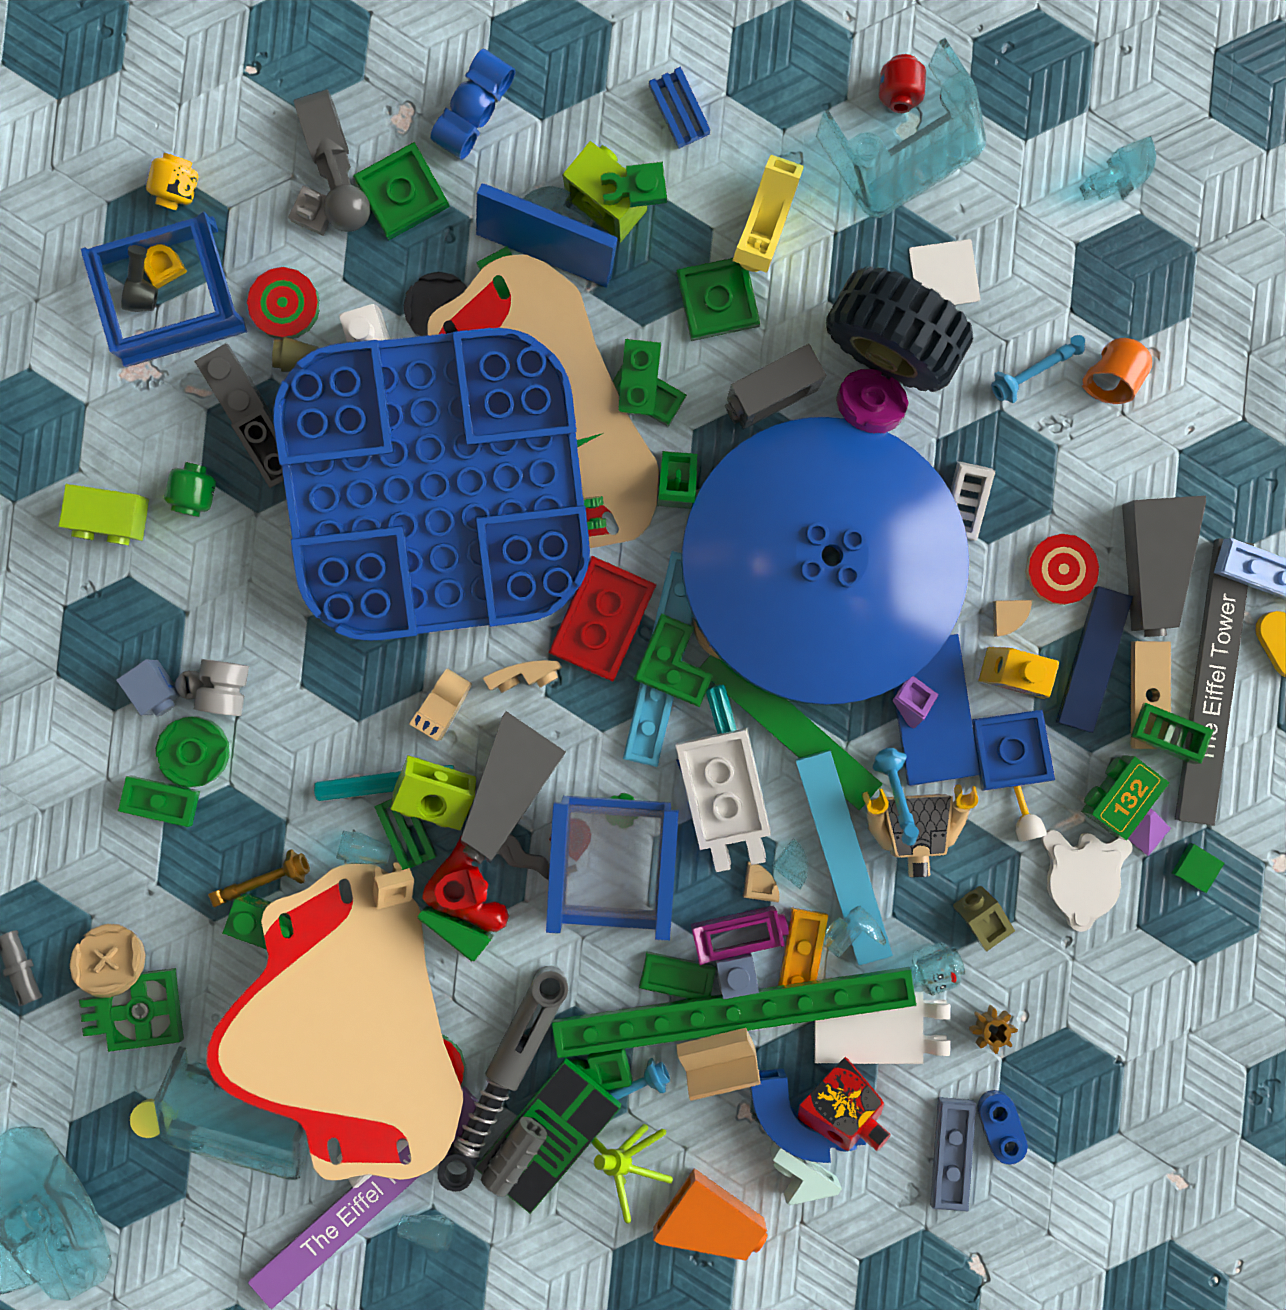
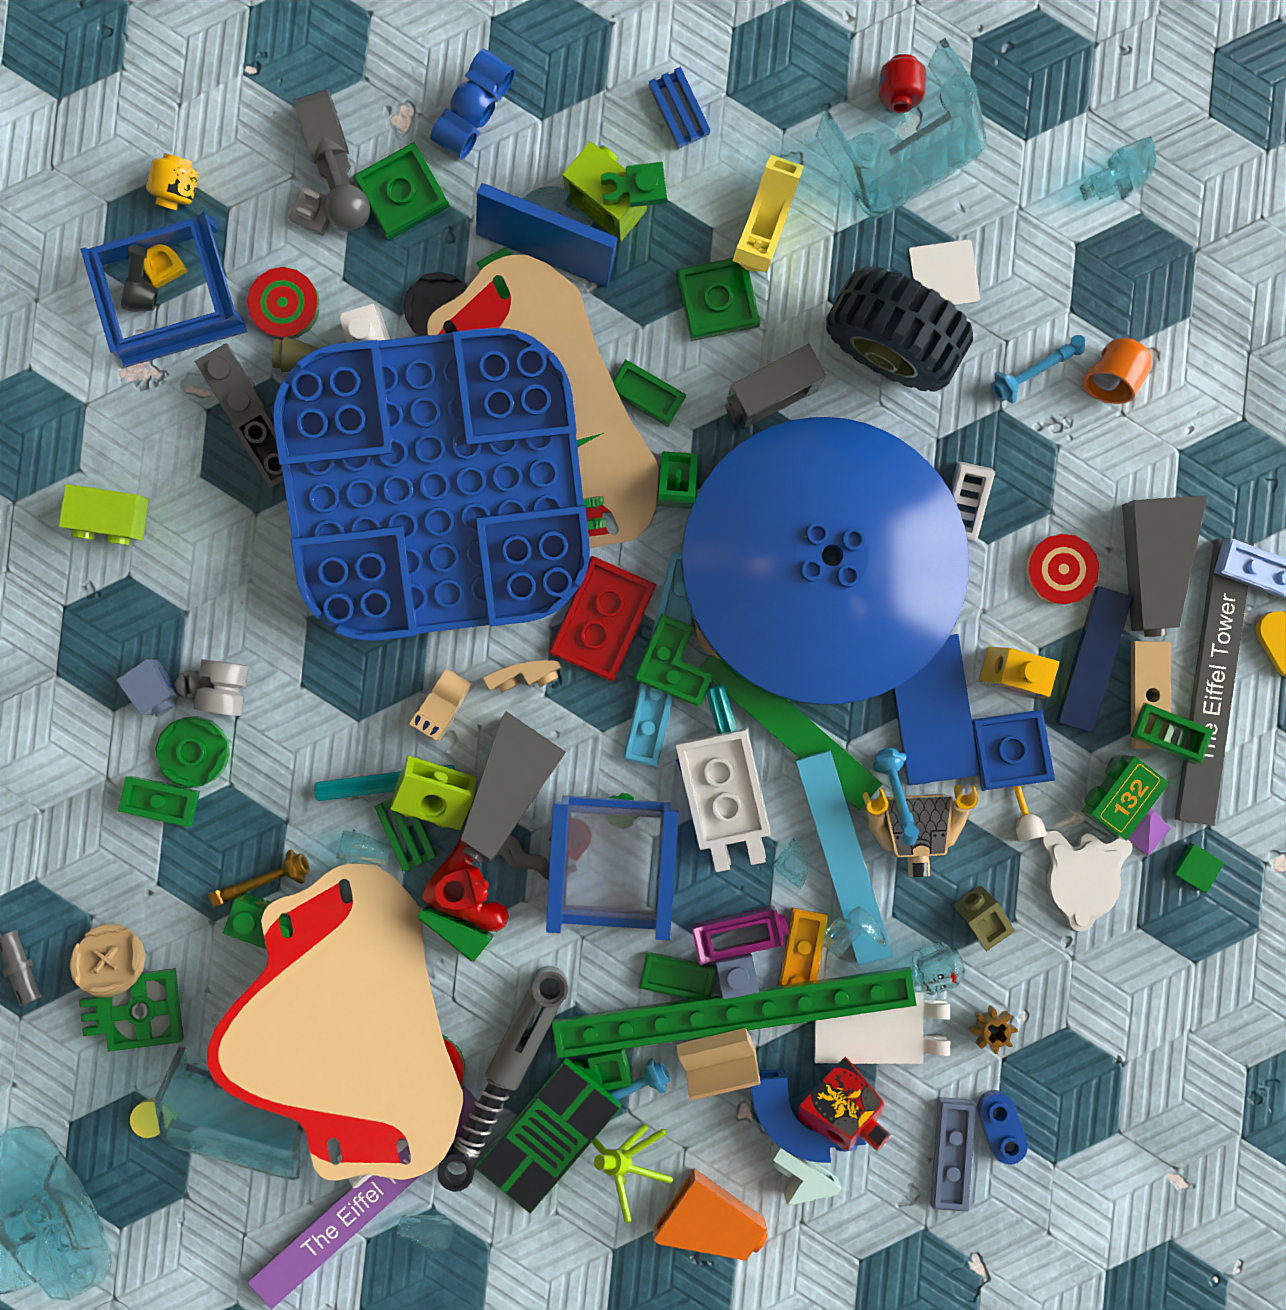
(190, 489): green head -> none
(392, 887): tan tile -> none
(513, 1156): dark grey axle -> none
(639, 376): green bracket -> none
(760, 884): tan tile -> none
(872, 401): magenta tile -> none
(914, 701): medium lavender slope -> none
(1009, 615): tan tile -> none

